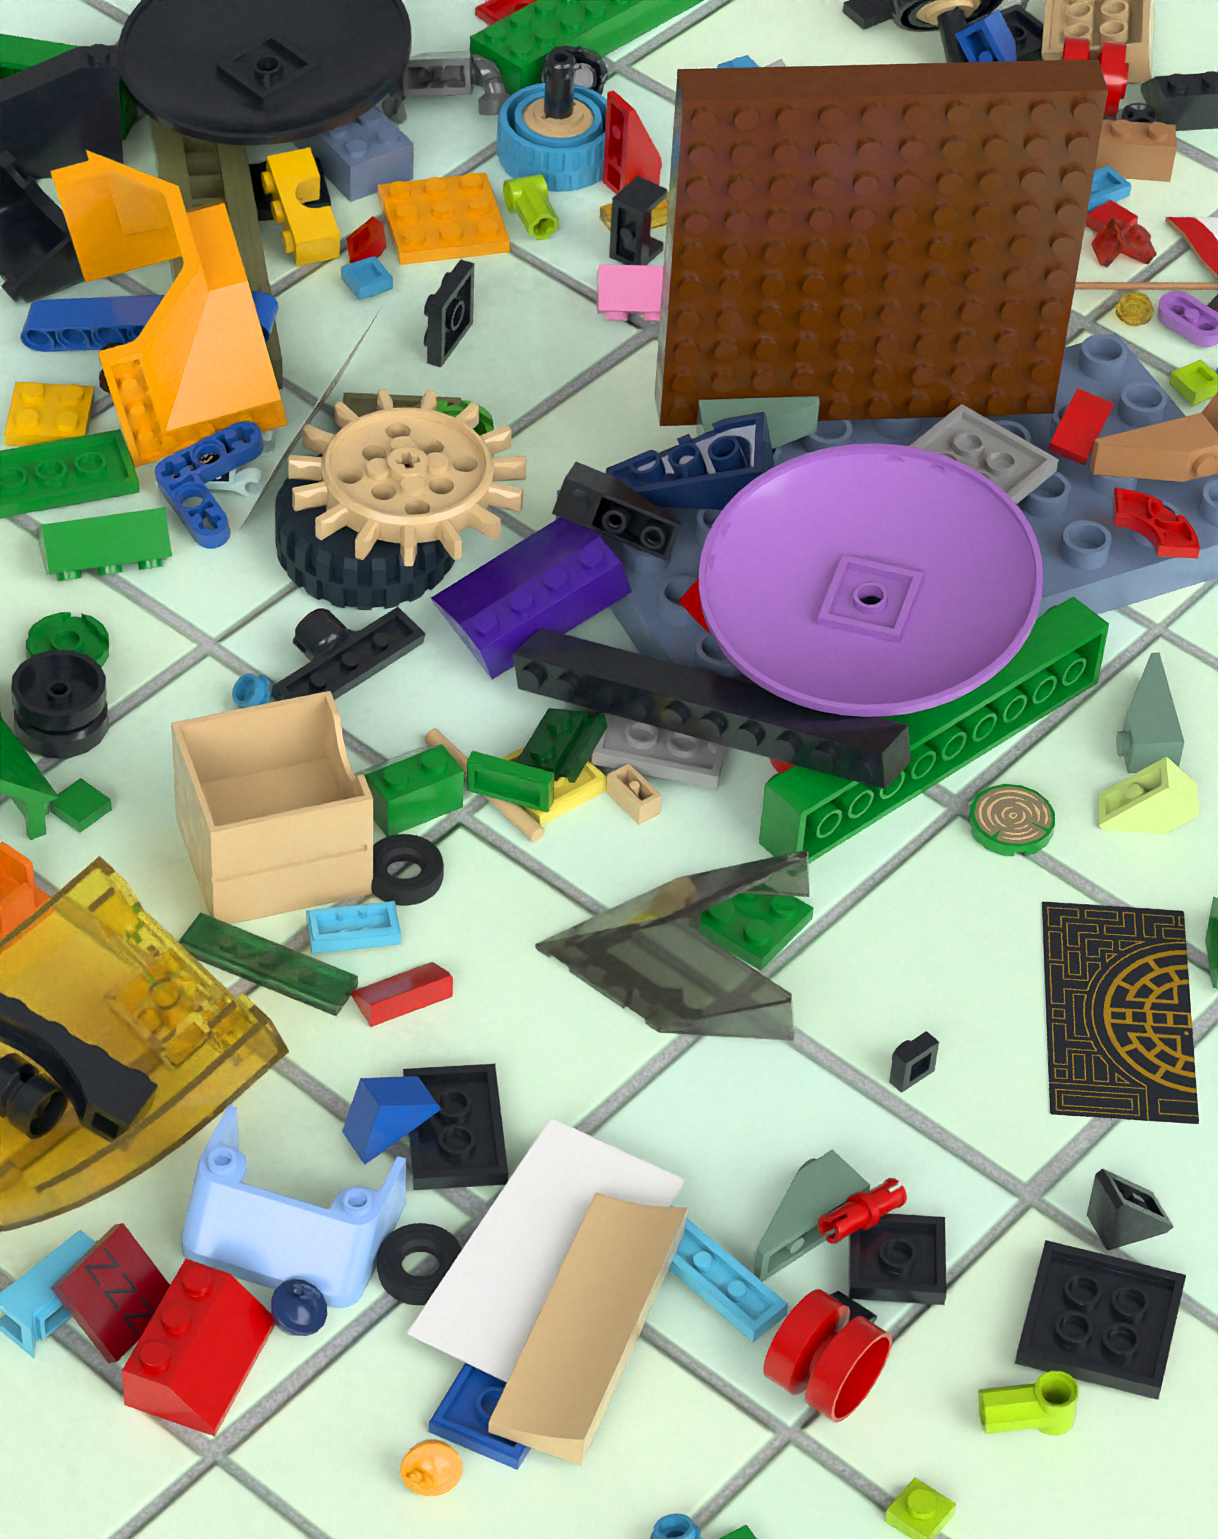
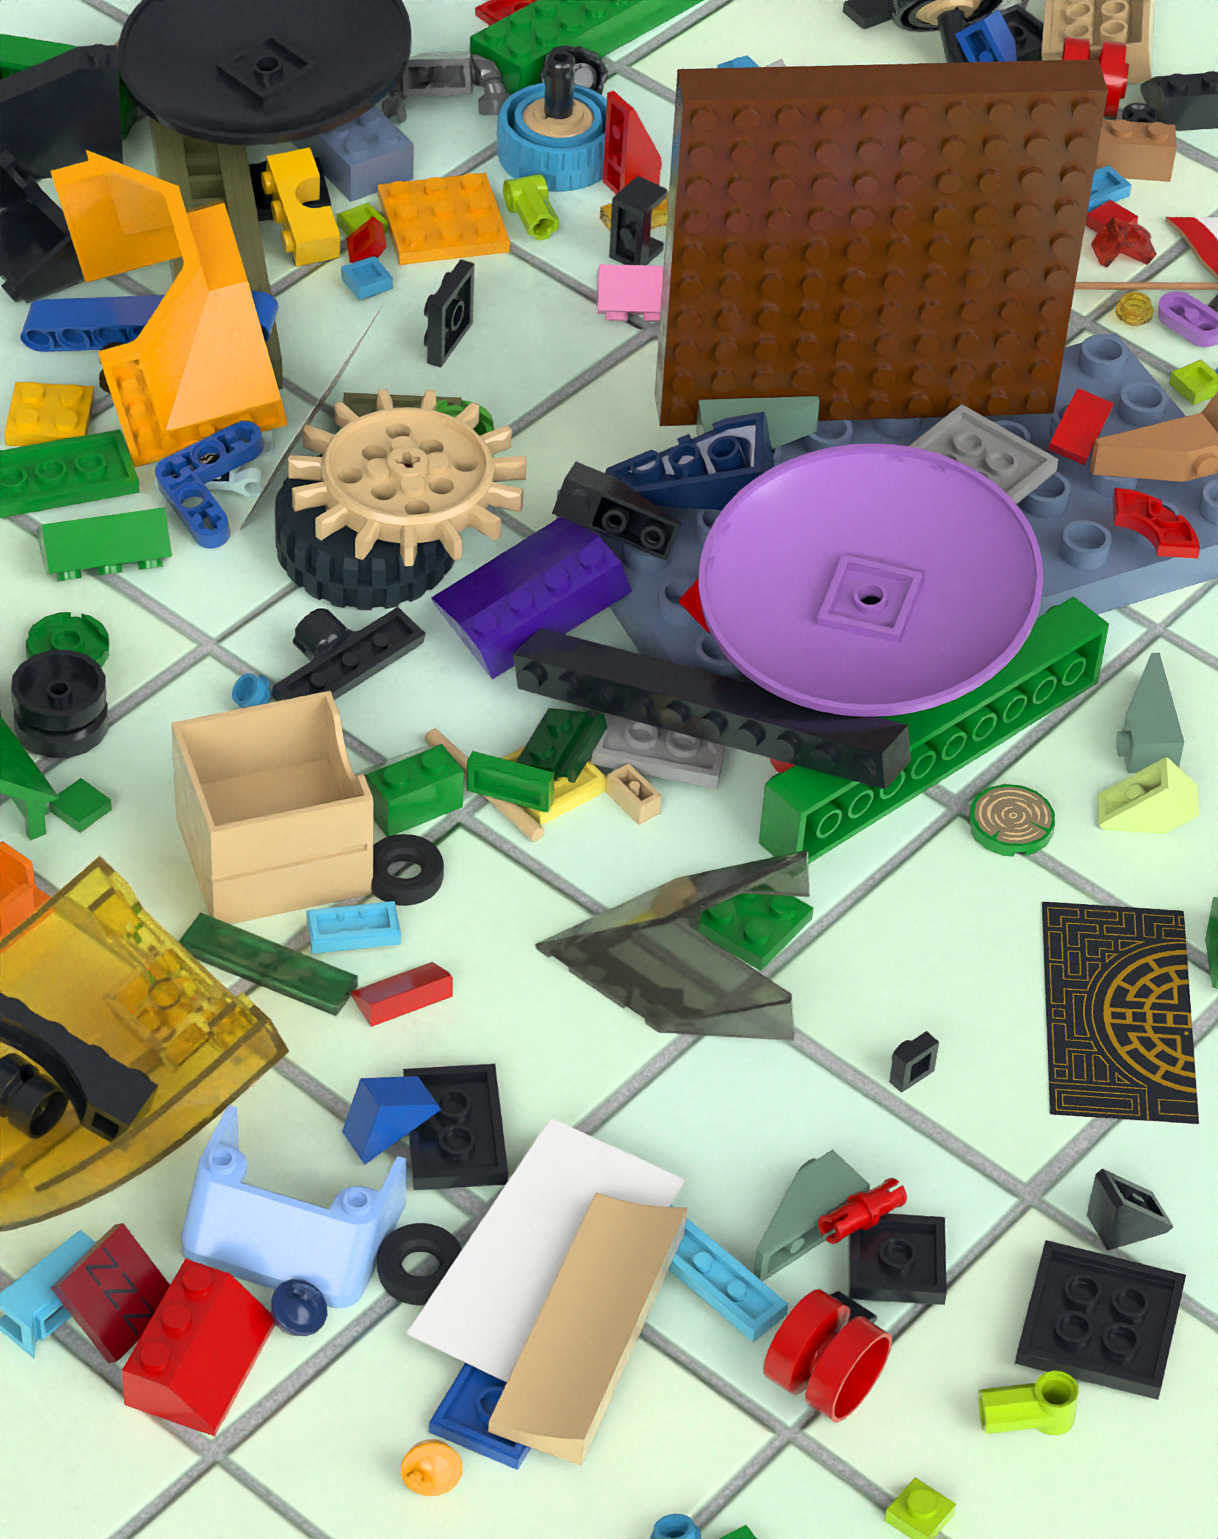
(355, 217): none -> lime tile

